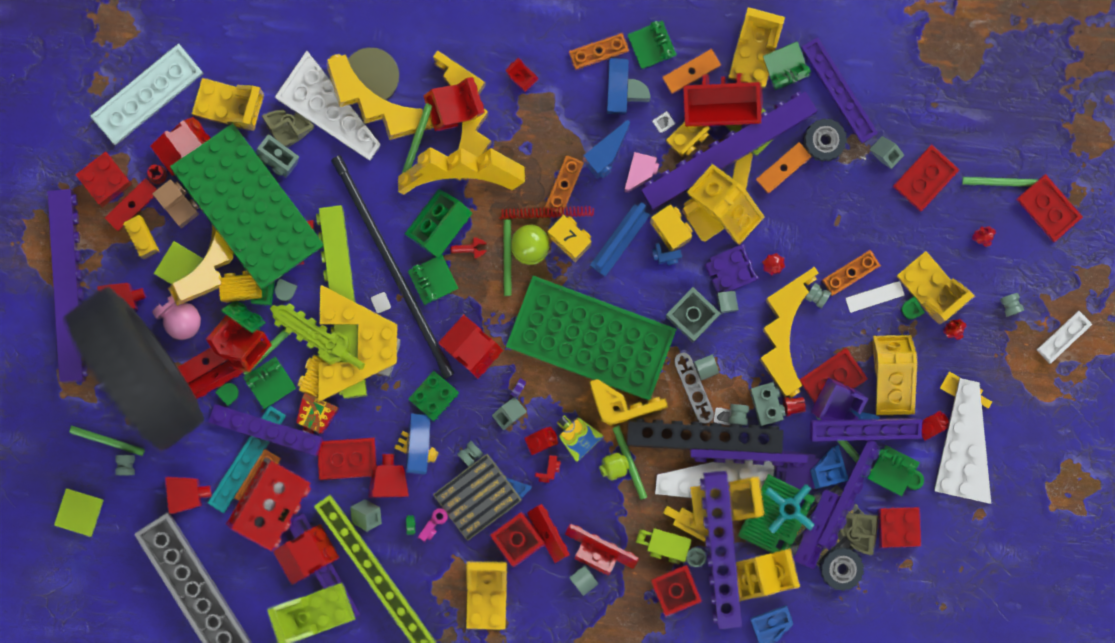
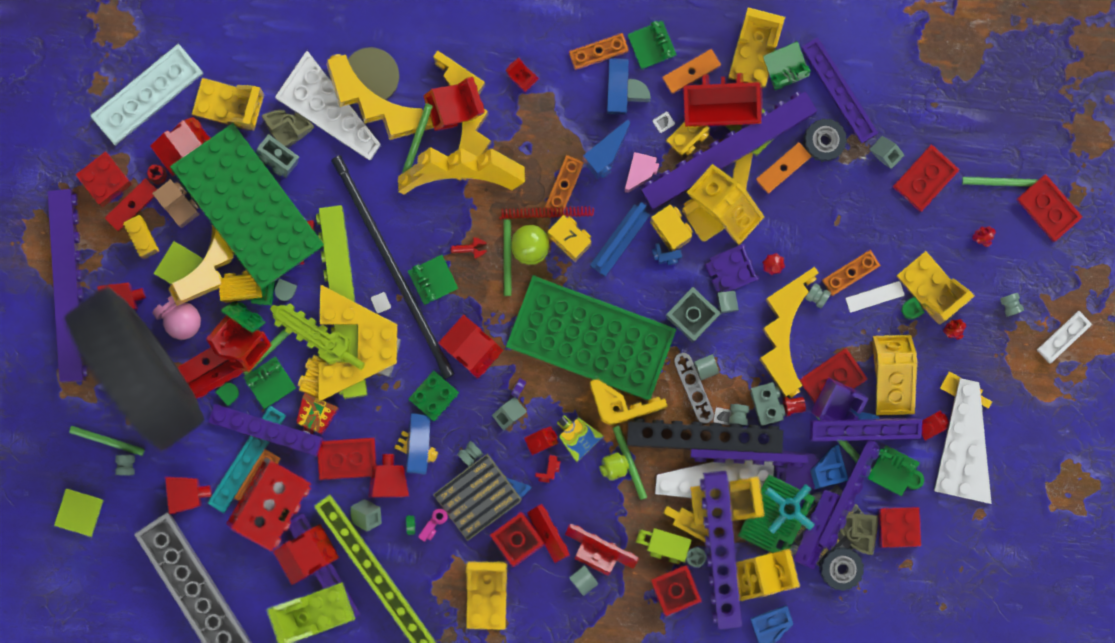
(438, 223): green slope -> none

